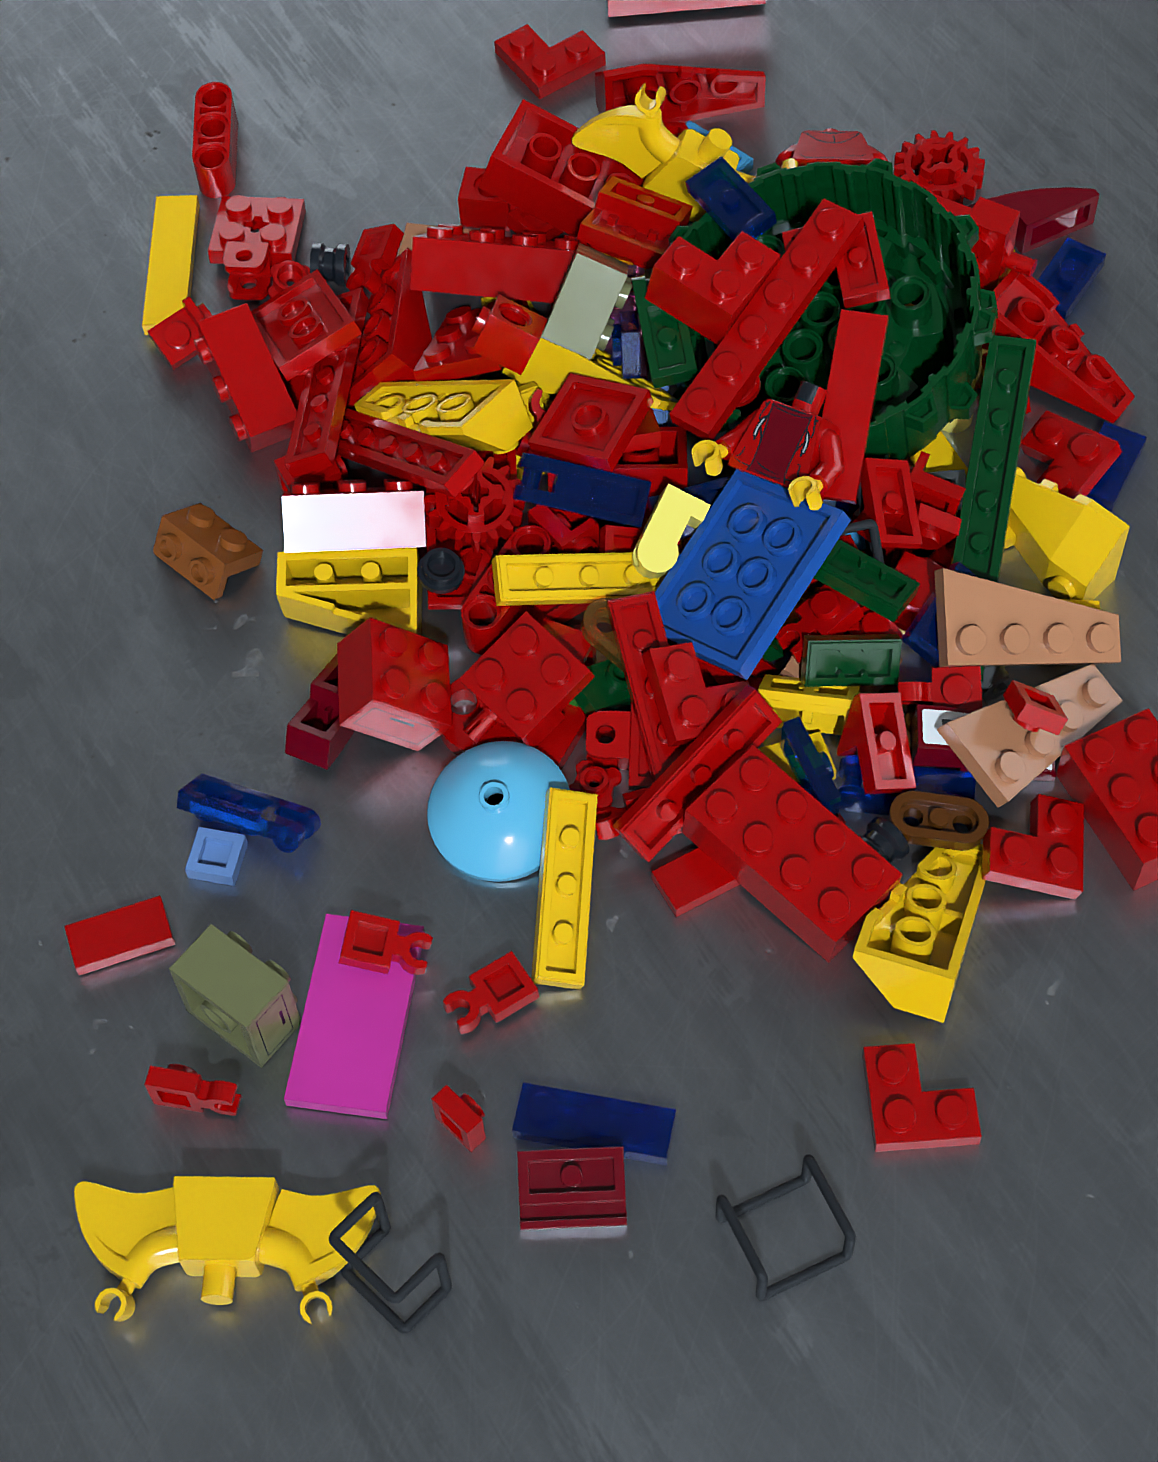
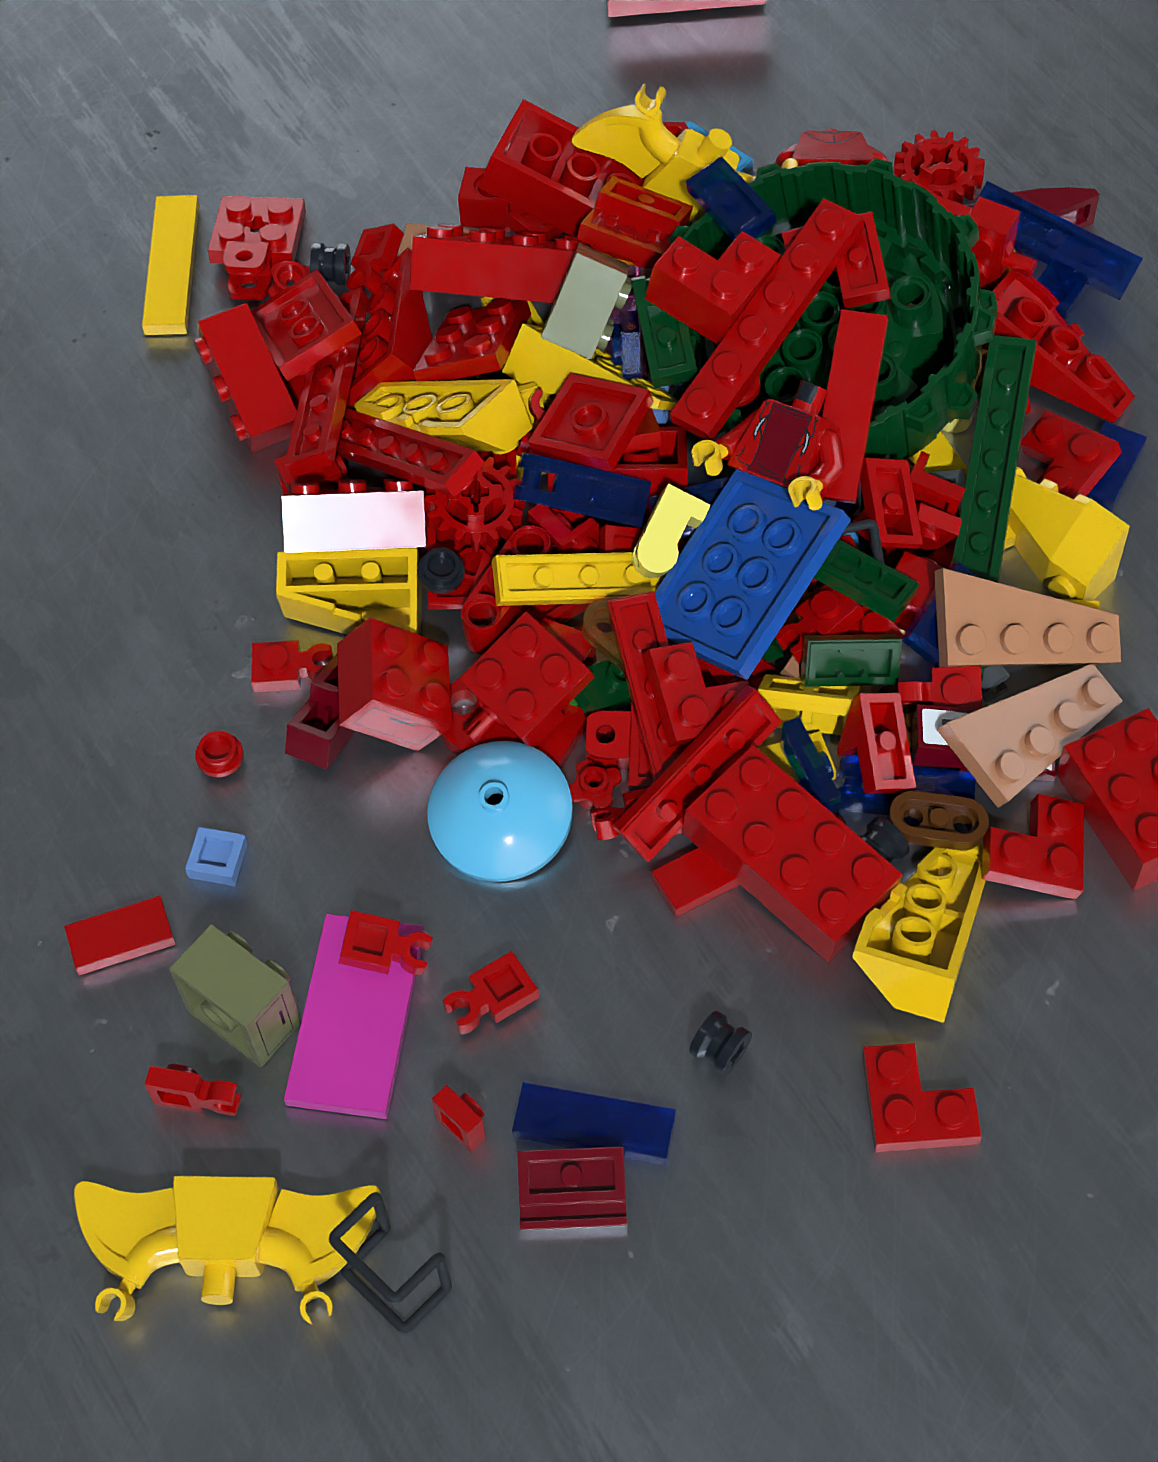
(177, 333): red bracket -> none
(204, 548): dark orange bracket -> none
(215, 140): red beam -> none
(219, 754): none -> red plate
(249, 811): clear blue plate -> none
(283, 664): none -> red plate
(508, 334): red brick -> none
(546, 67): red plate -> none
(564, 889): yellow tile -> none
(690, 91): red wedge -> none
(720, 1042): none -> black wheel
(726, 1212): black piece -> none
(1034, 708): red plate -> none
(1068, 245): none -> clear blue plate

